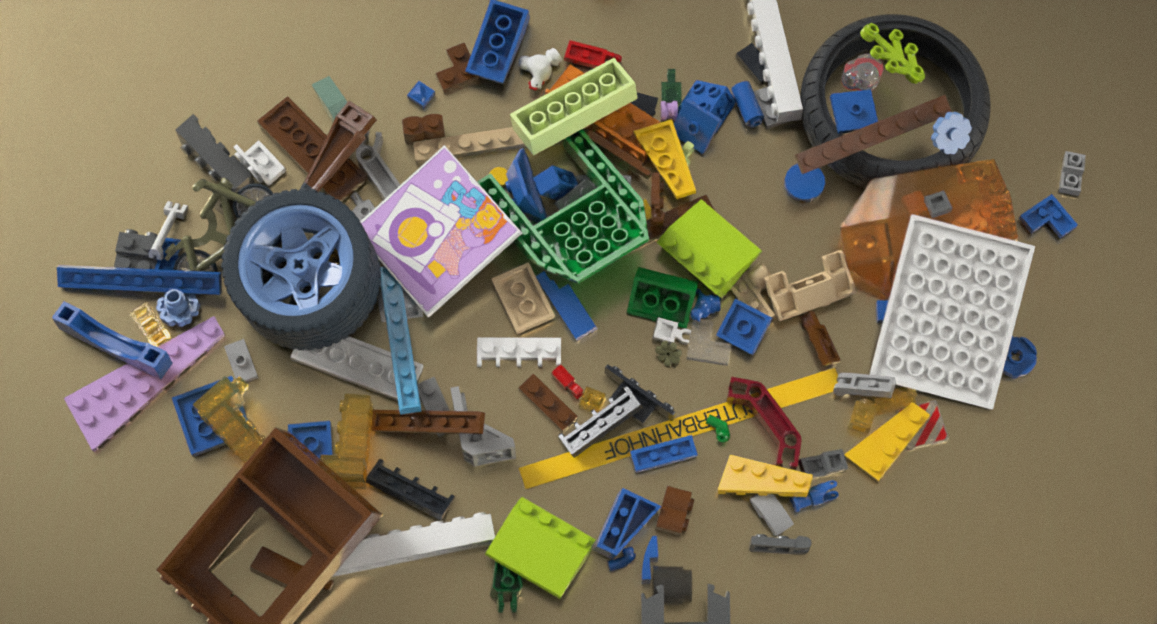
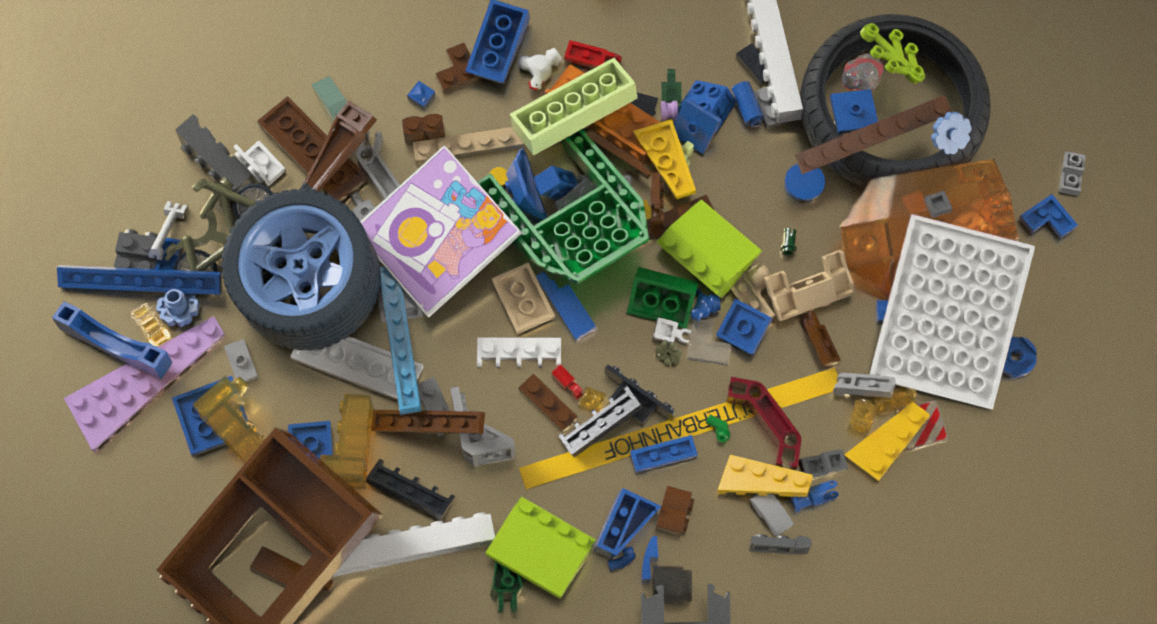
(788, 247): none -> dark green pin

